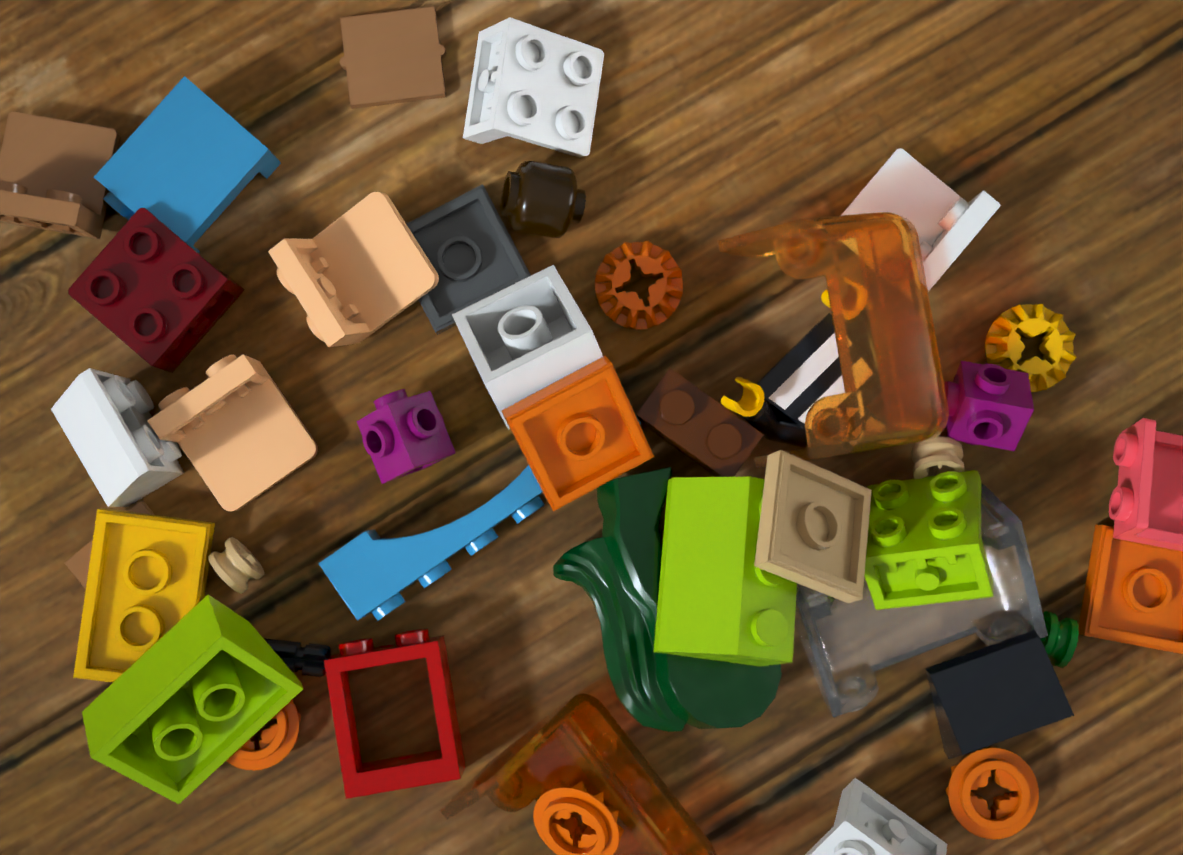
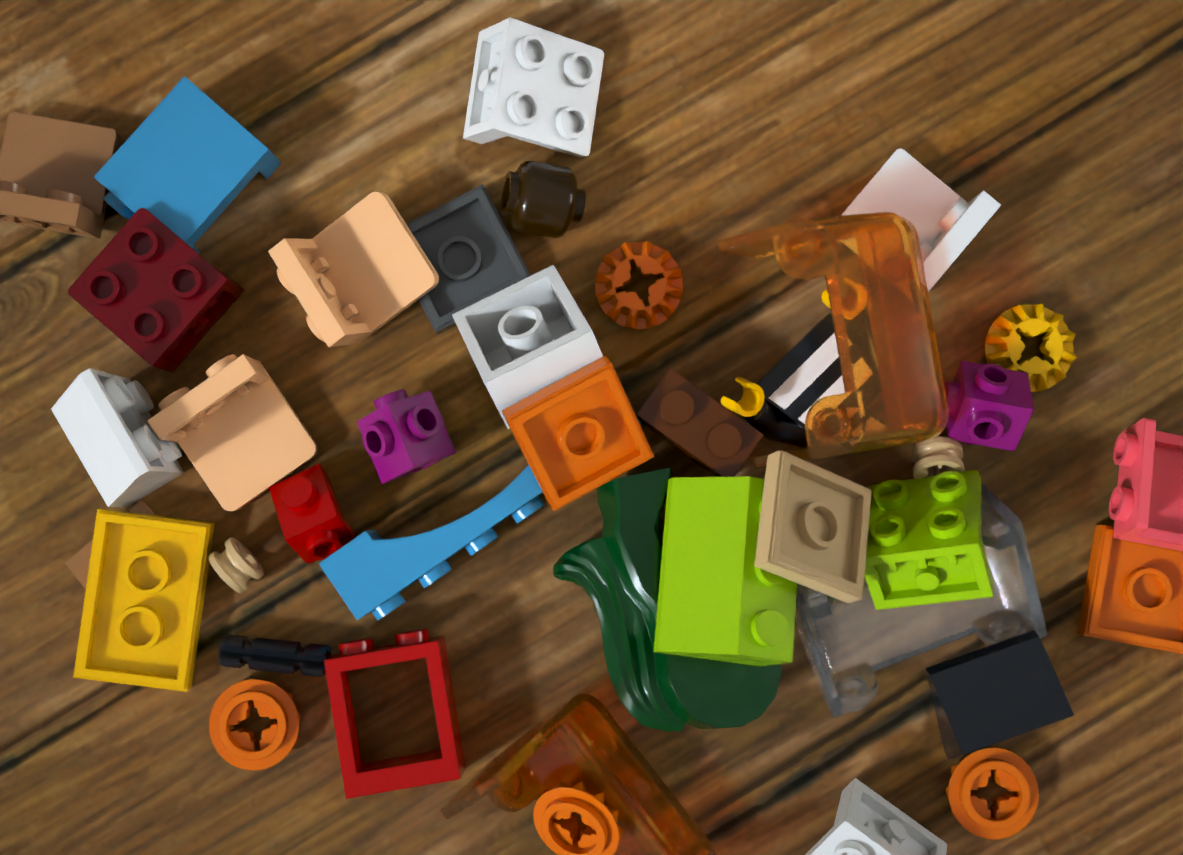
(189, 702): lime slope -> none
(310, 514): none -> red bracket
(393, 57): medium nougat piece -> none
(1061, 639): green bush -> none

